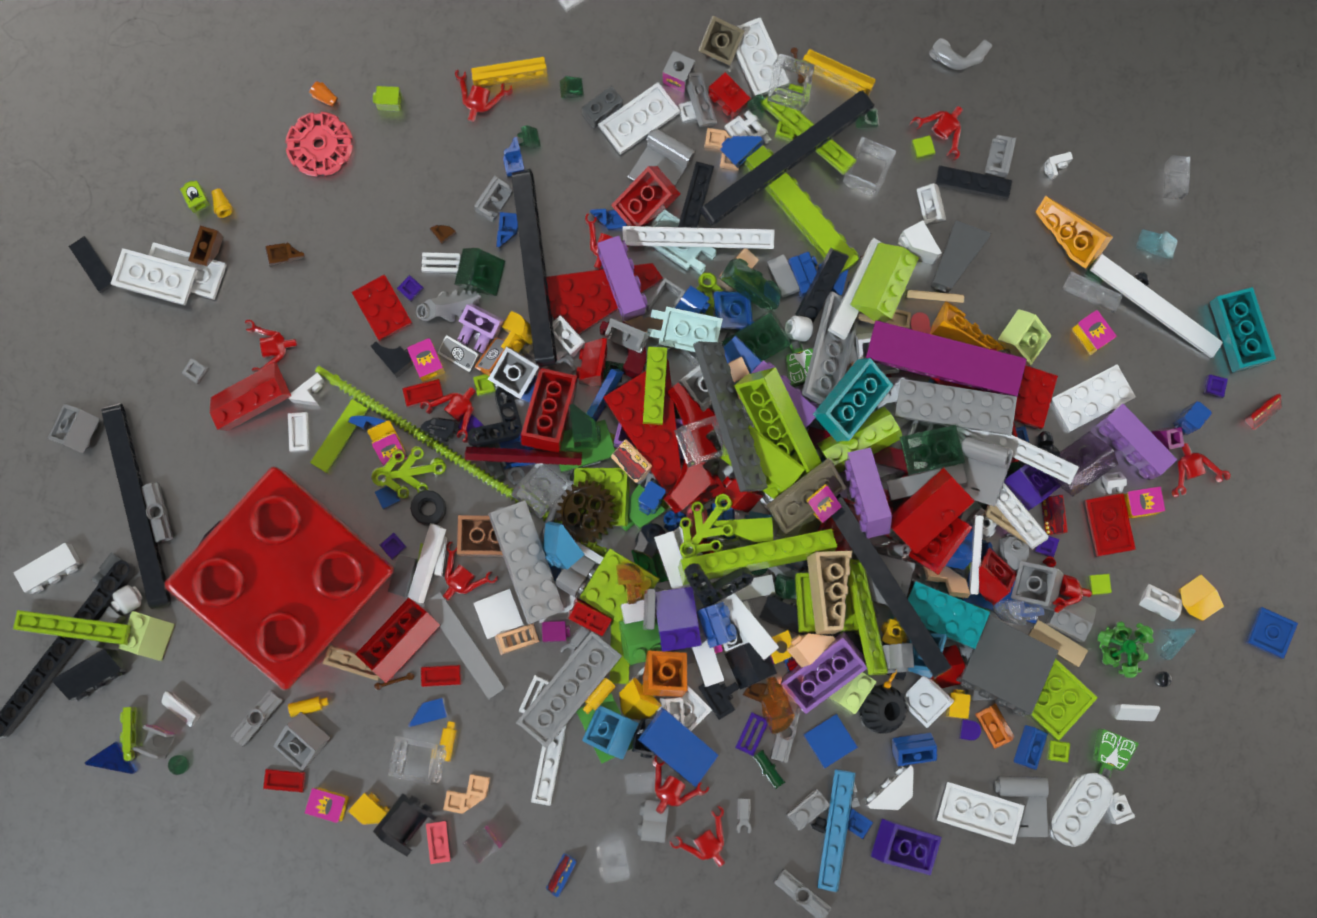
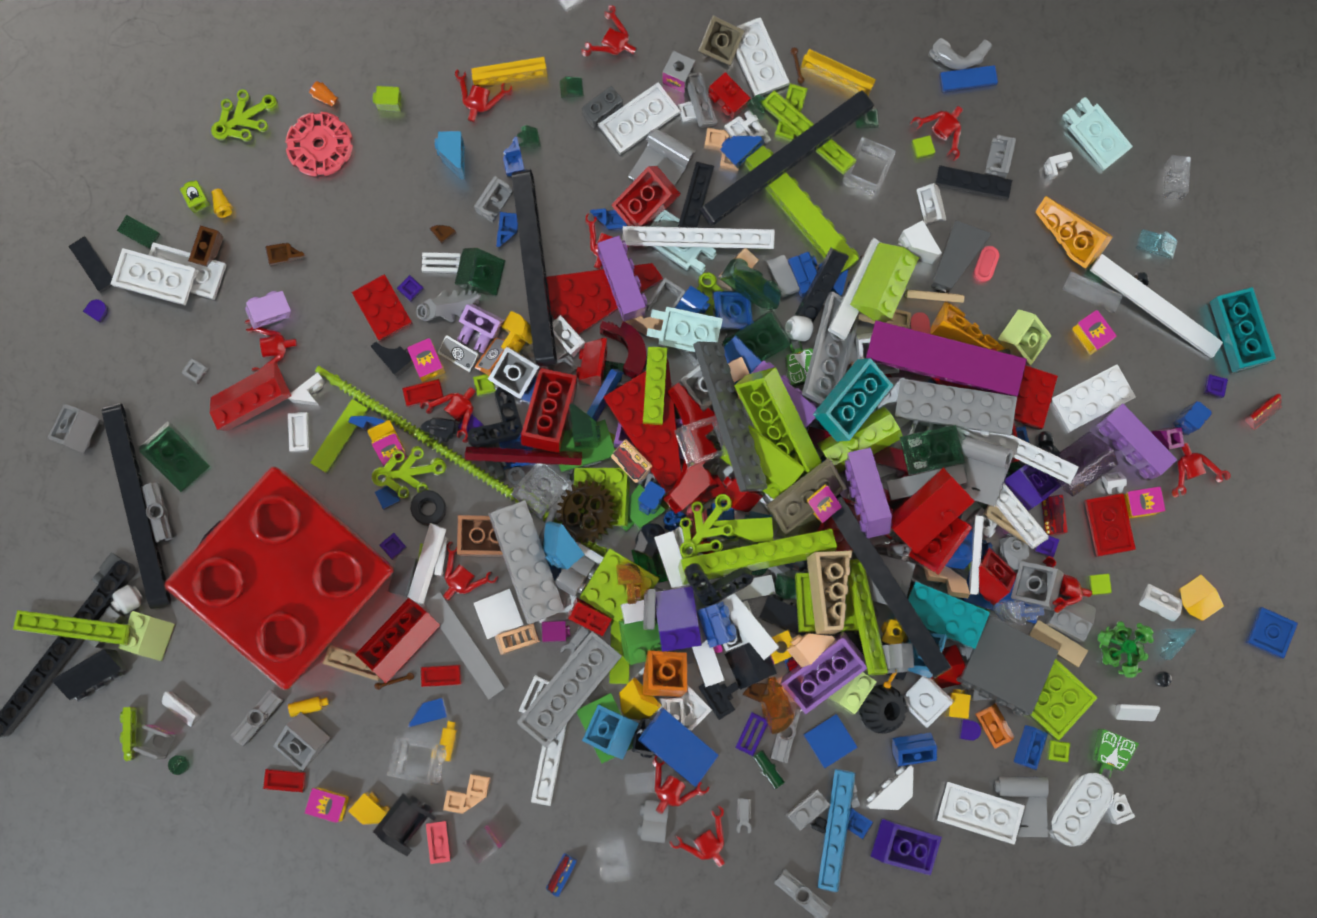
(48, 569): white brick -> none
(96, 309): none -> dark purple tile
(111, 759): clear blue tile -> none
(138, 232): none -> clear green tile
(173, 456): none -> clear green slope
(242, 118): none -> lime plant
(267, 309): none -> lavender brick
(451, 149): none -> dark azure slope
(598, 695): yellow cylinder -> none
(613, 41): none -> red piece
(626, 335): light grey hinge -> none
(779, 94): clear window -> none
(968, 78): none -> blue tile
(986, 264): none -> coral tile
(1097, 133): none -> light aqua tile

